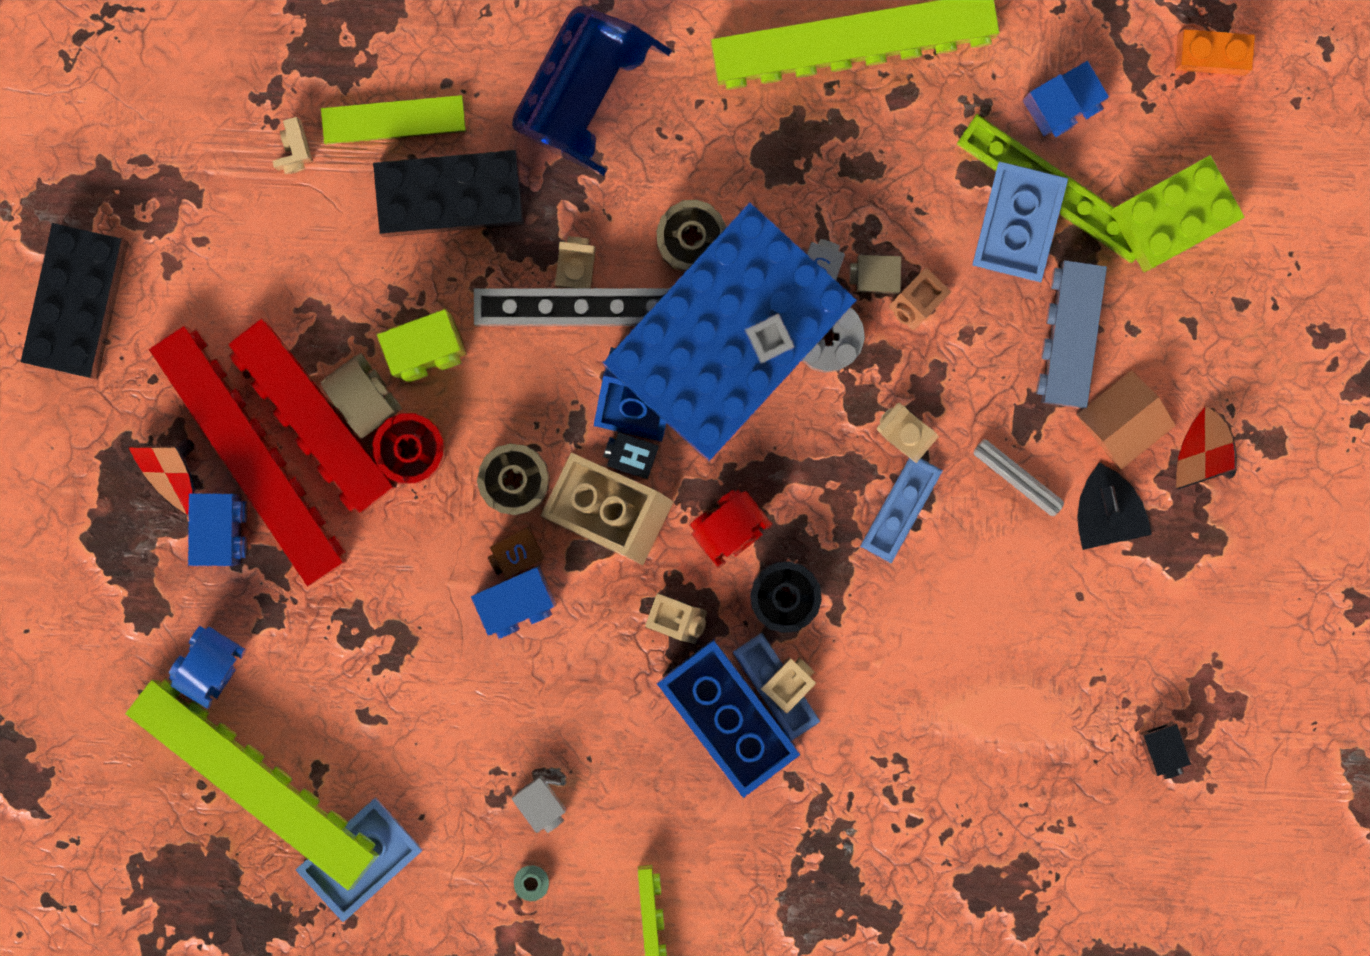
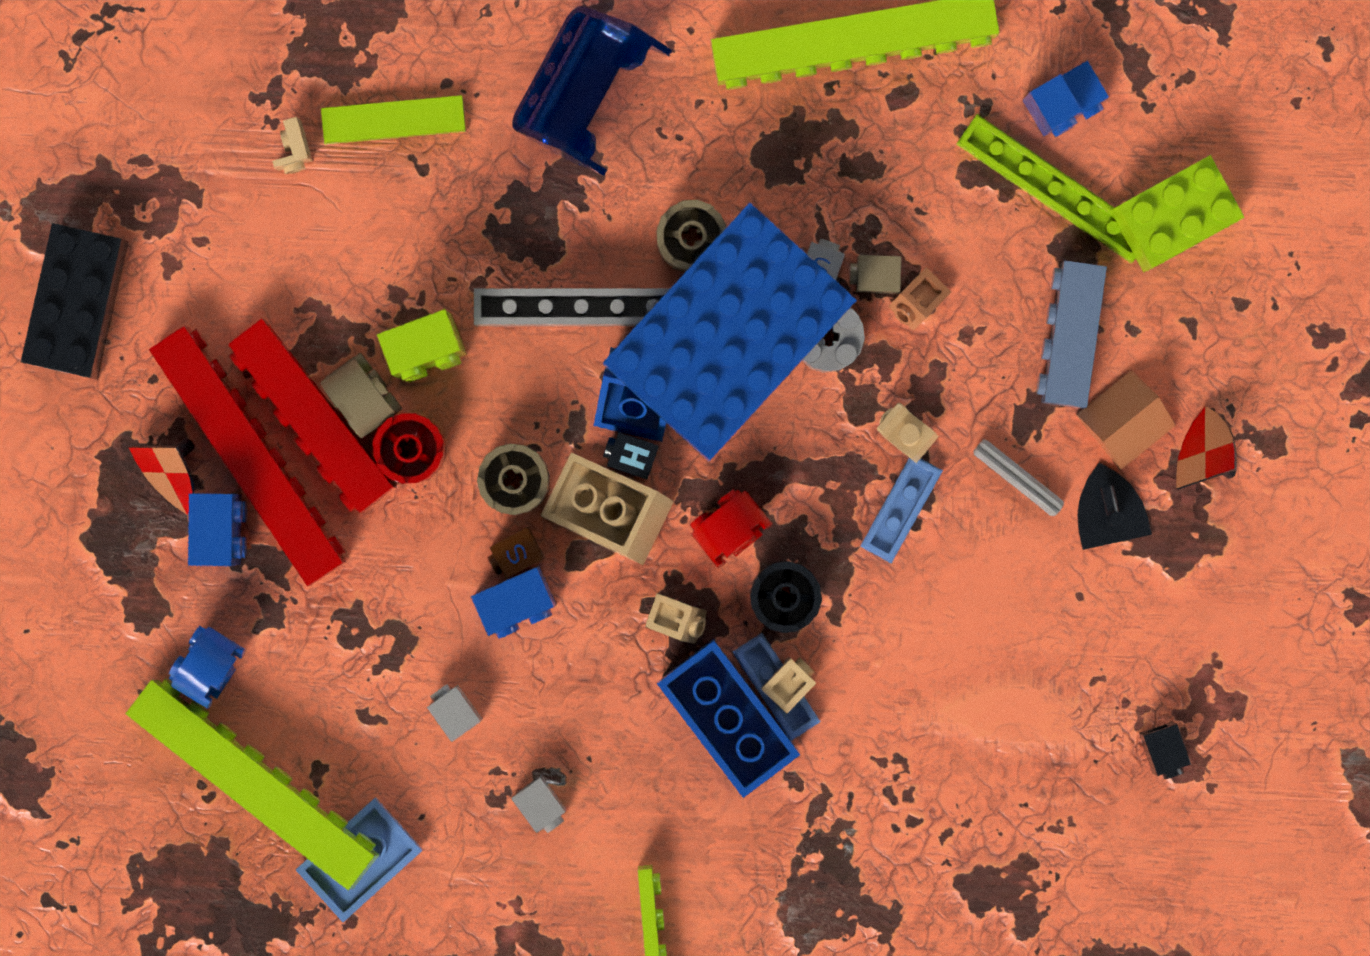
(448, 193): black brick -> none
(453, 711): none -> light grey brick
(537, 873): sand green plate -> none
(575, 263): tan bracket -> none
(769, 338): light grey plate -> none
(1020, 221): medium blue plate -> none
(1214, 52): orange brick -> none

